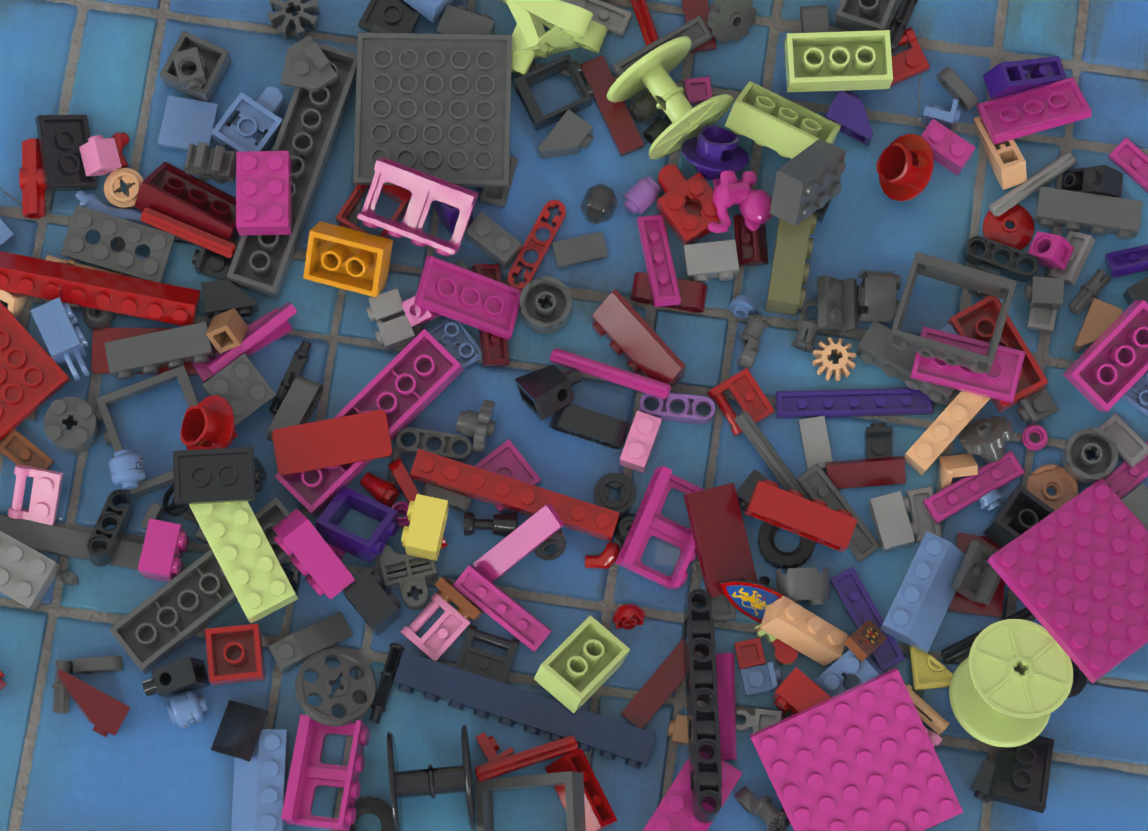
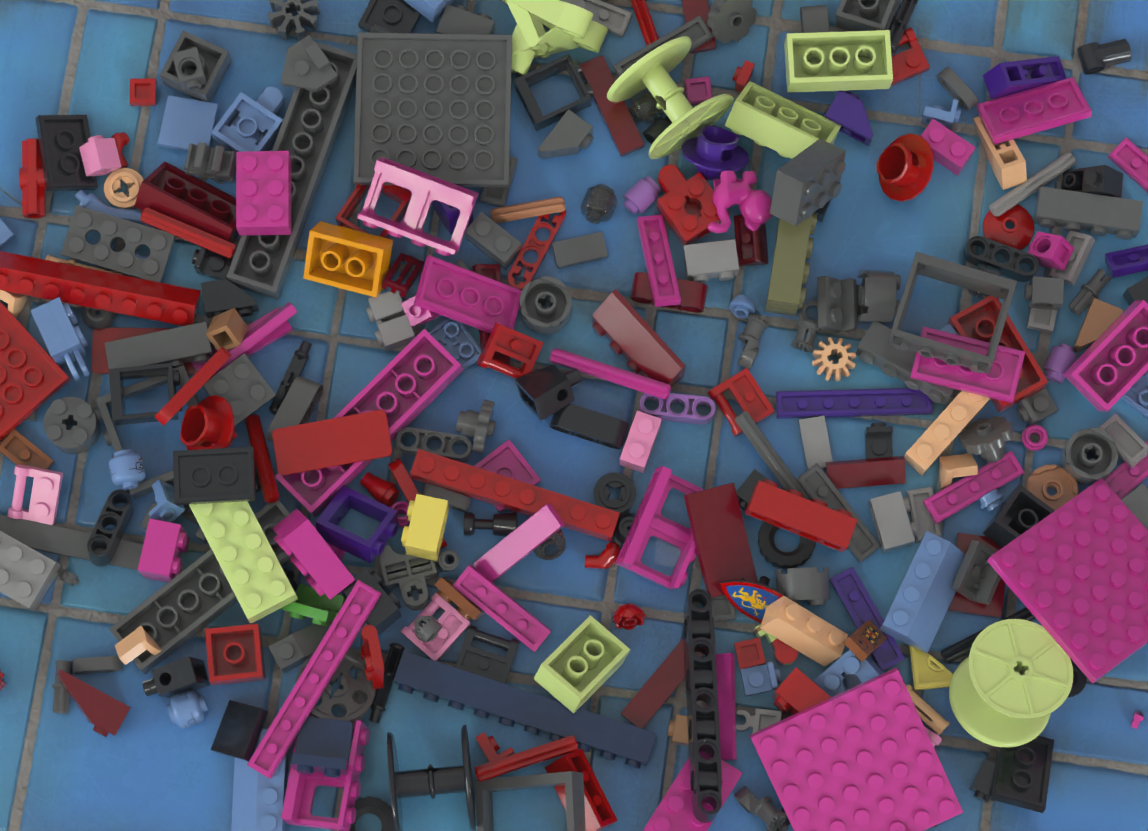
(116, 379): none -> black window
(135, 644): none -> light nougat tile
(143, 92): none -> red plate
(165, 508): none -> medium blue bracket
(192, 386): none -> red beam
(262, 459): none -> red axle
(314, 679): none -> dark pink tile
(315, 606): none -> bright green bracket
(323, 747): none -> dark blue bracket
(373, 657): none -> red plate
(404, 289): none -> dark red tile
(429, 630): none -> dark grey connector
(451, 556): none -> dark grey pin
(513, 345): none -> red plate
(528, 209): none -> nougat axle
(743, 75): none -> red plate
(1058, 362): none -> medium lavender brick
(1098, 57): none -> black piece
(1137, 718): none -> dark pink piece

